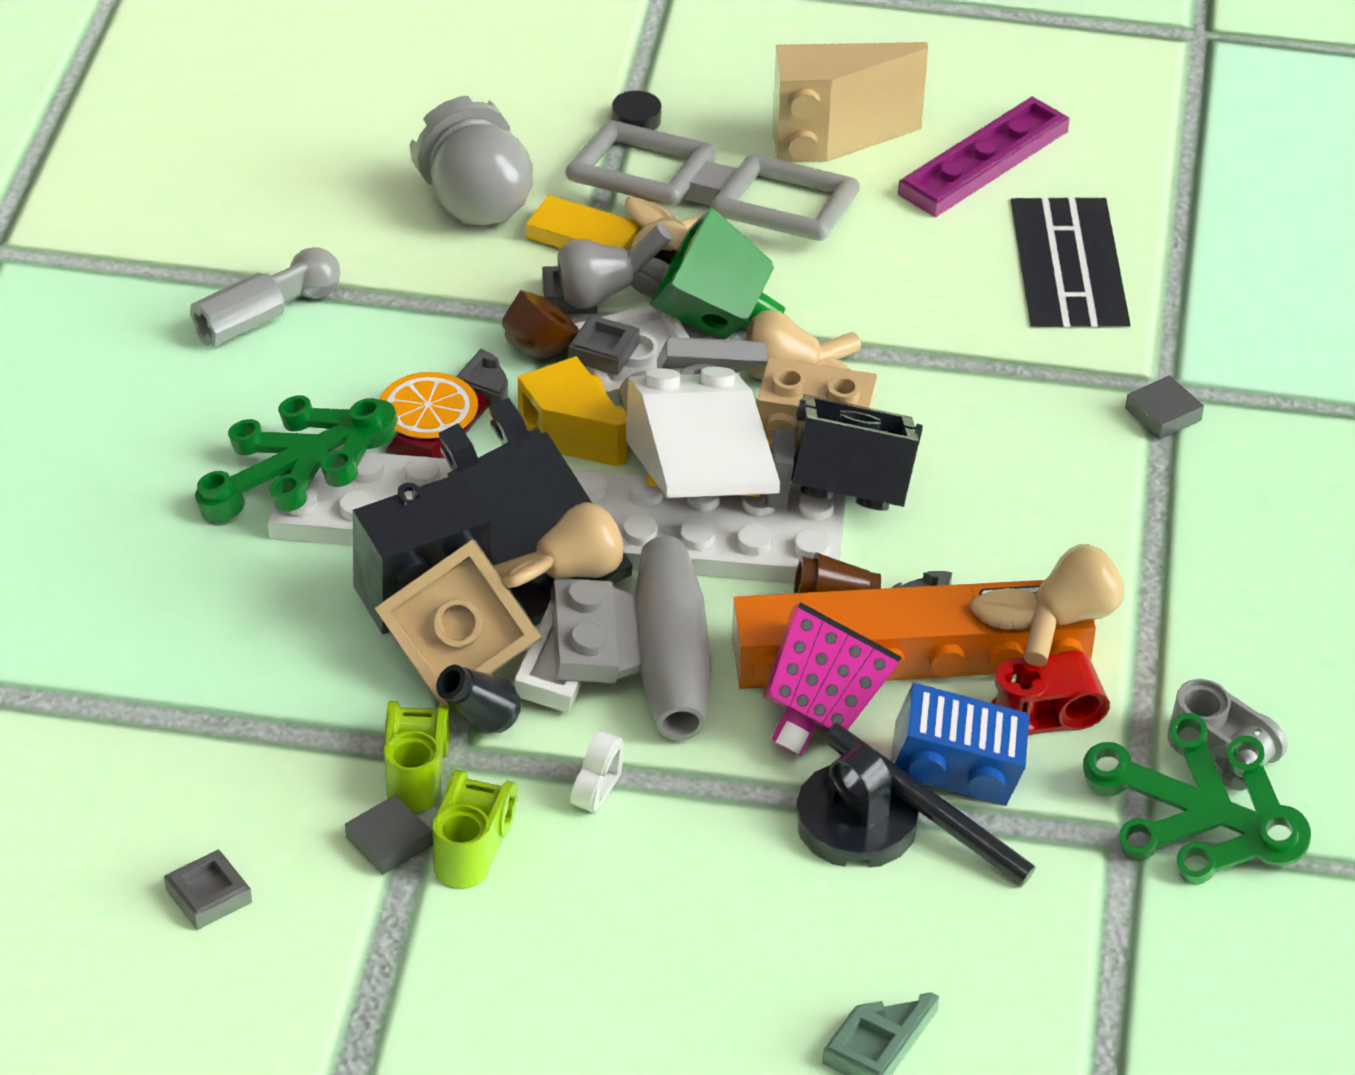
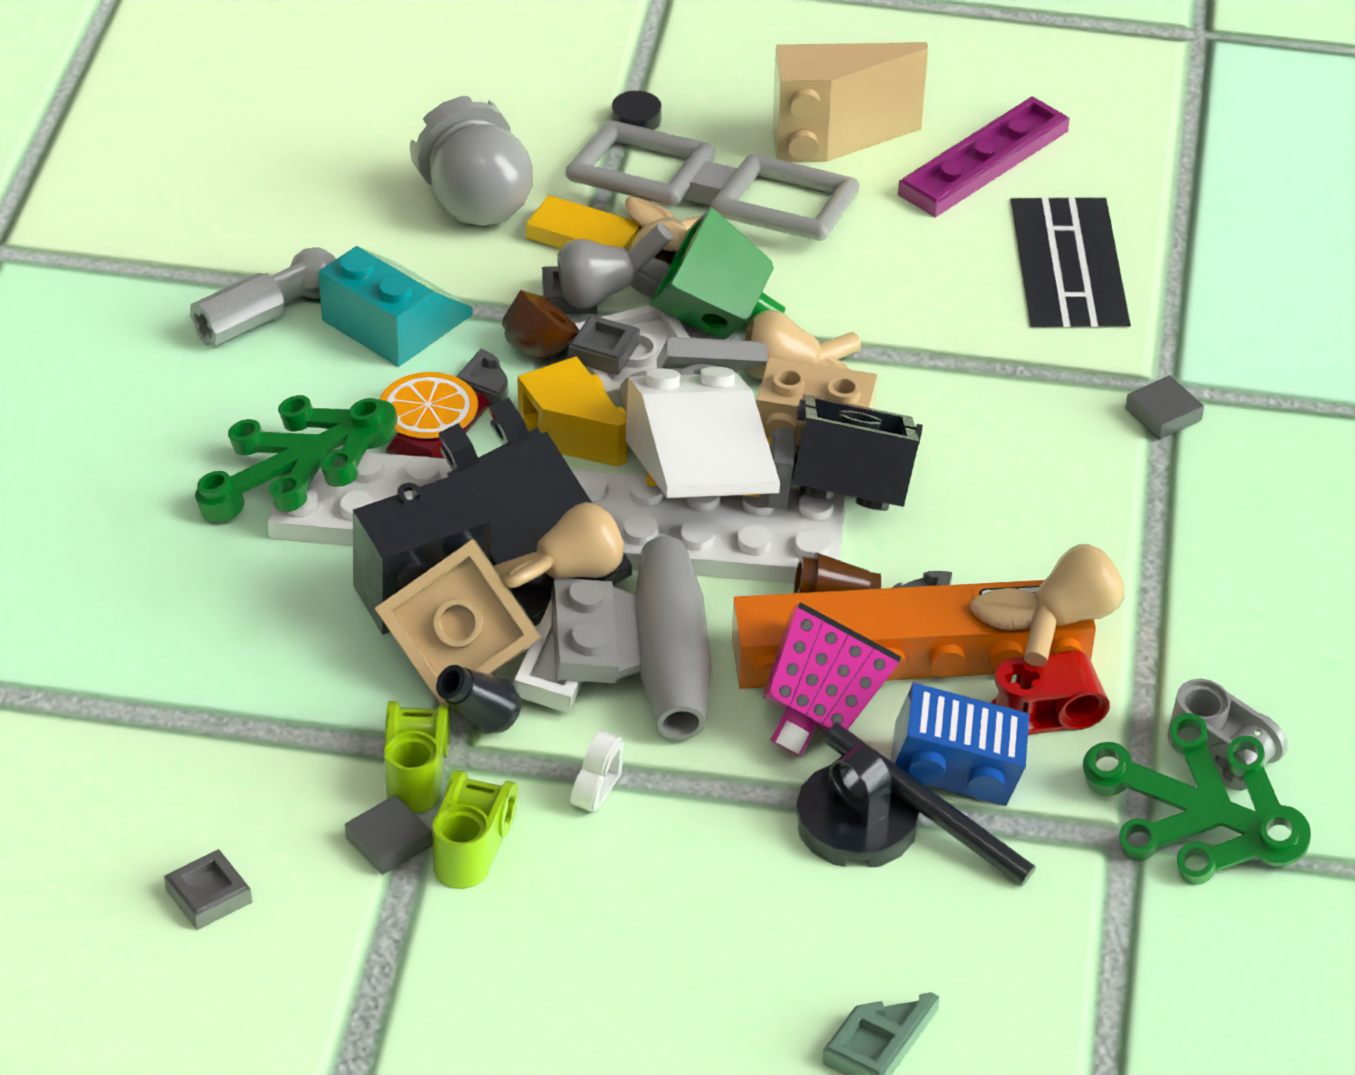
(386, 305): none -> teal slope

